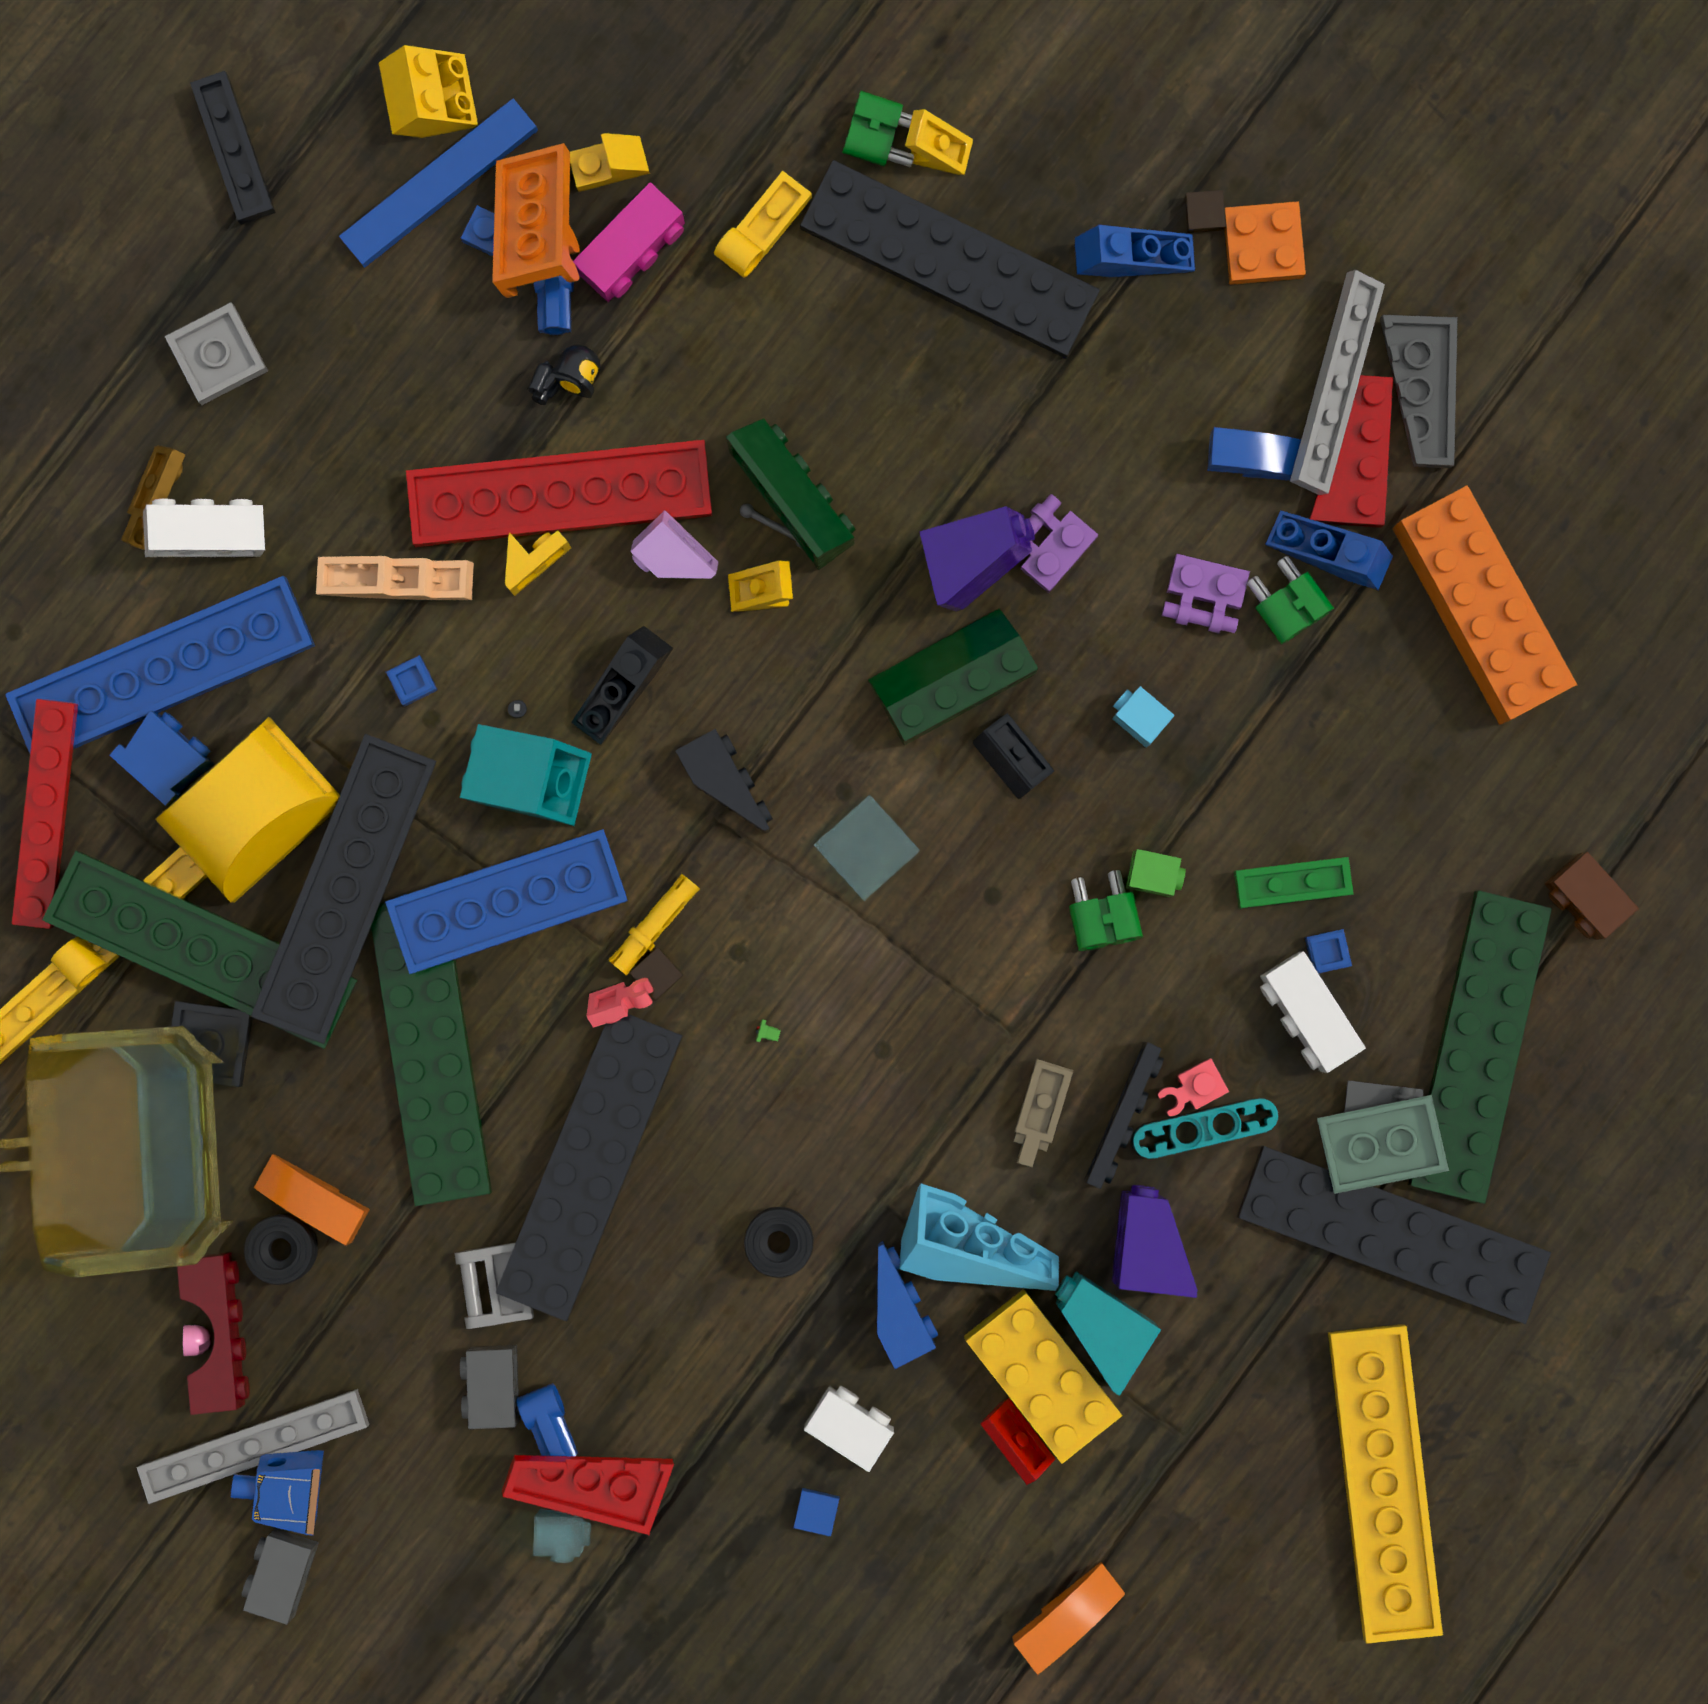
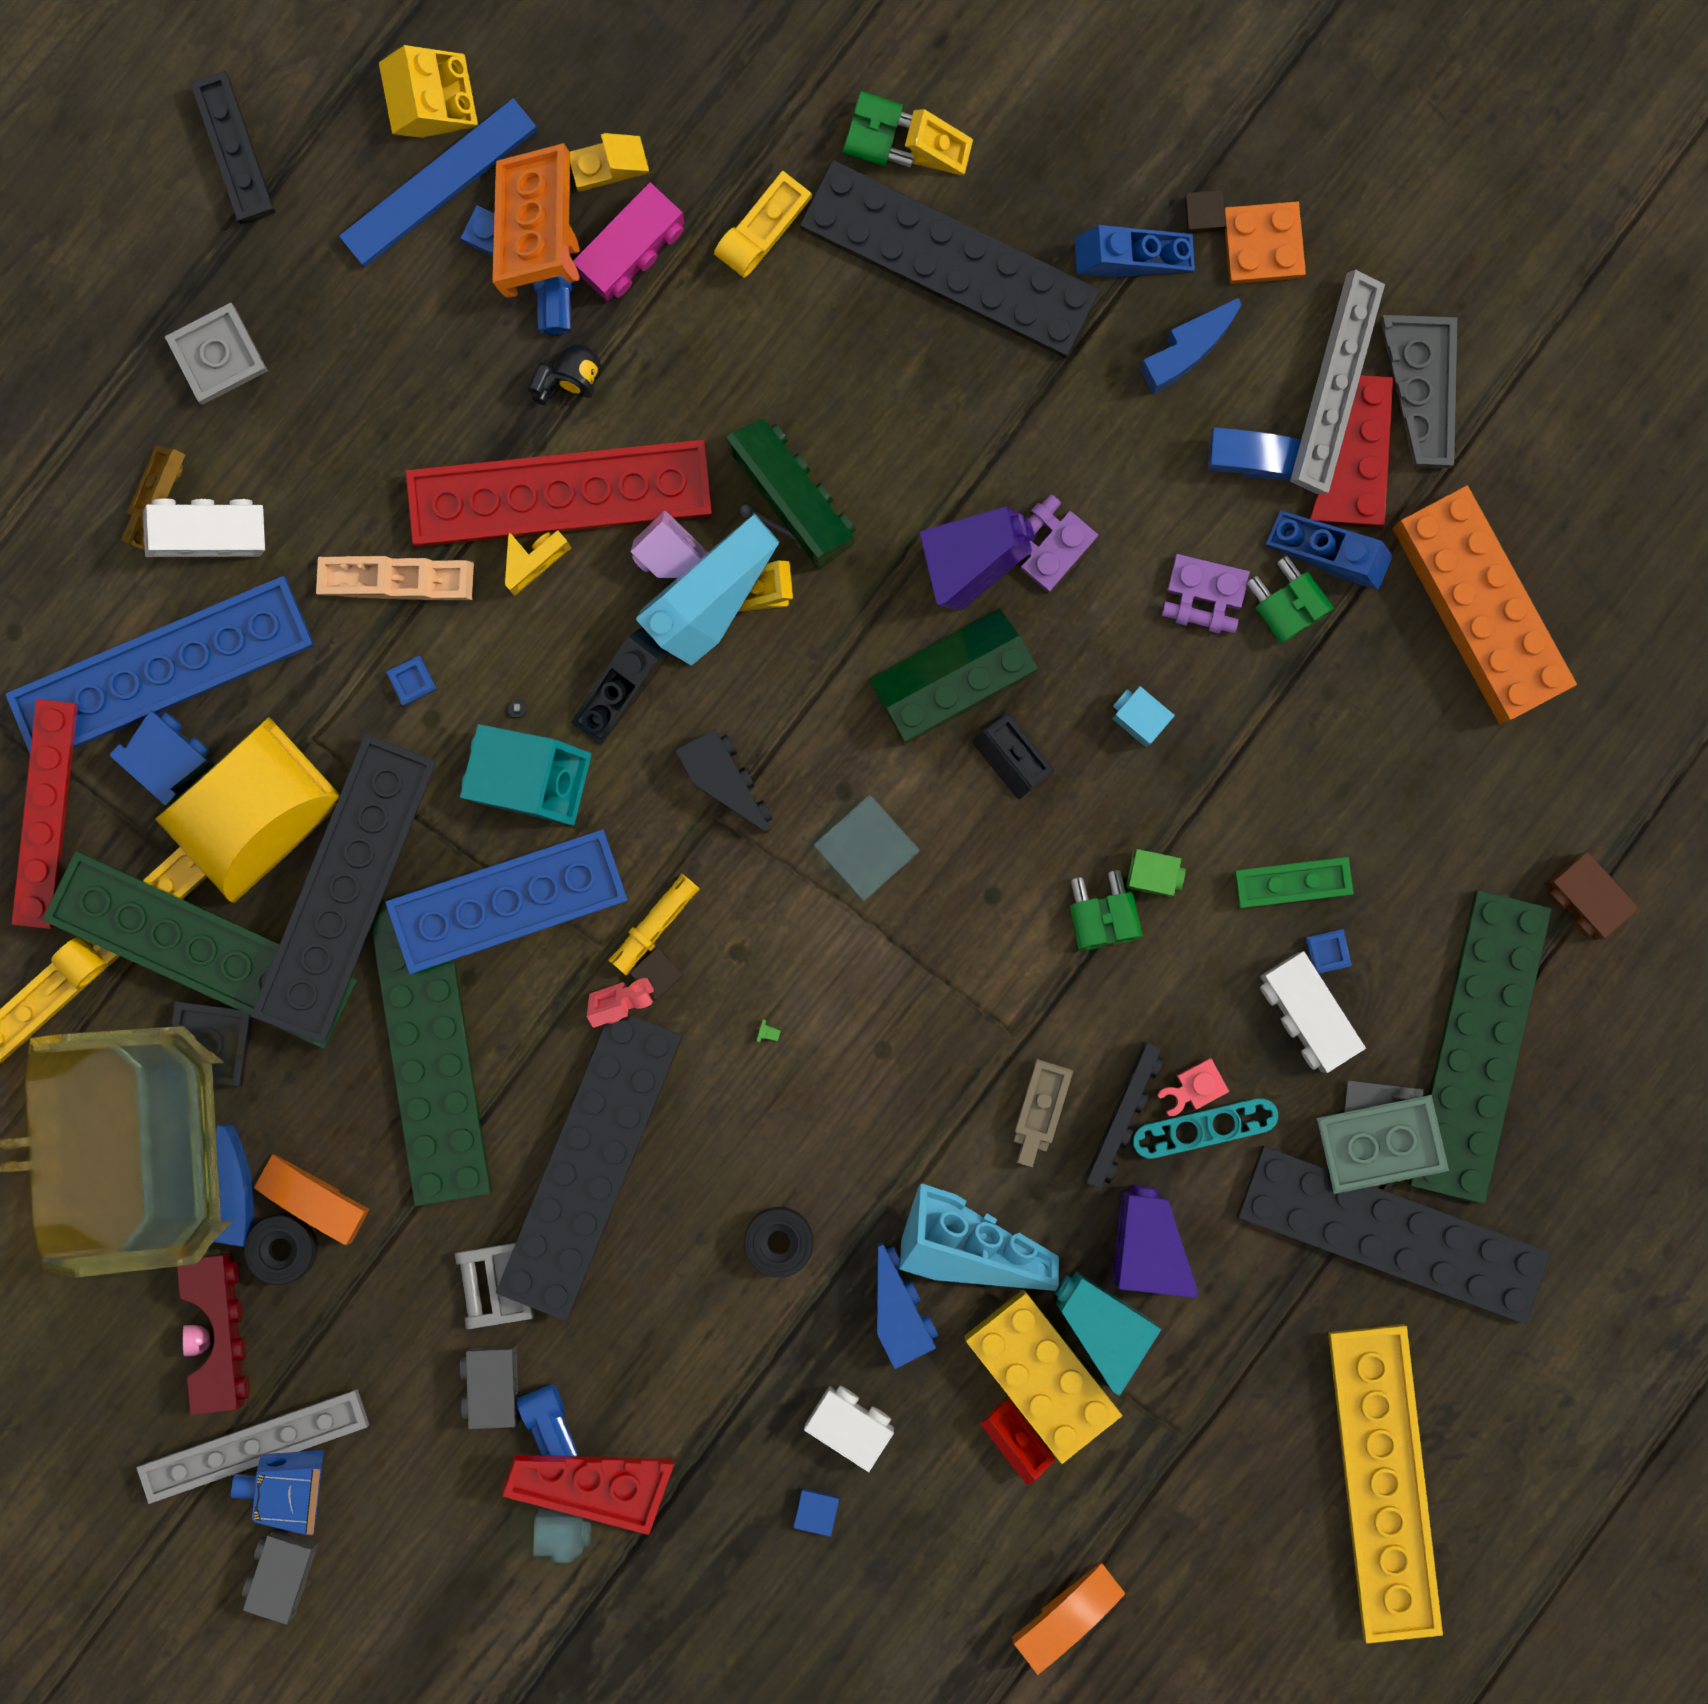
(234, 1187): none -> blue slope
(704, 600): none -> medium azure wedge
(1188, 346): none -> blue slope

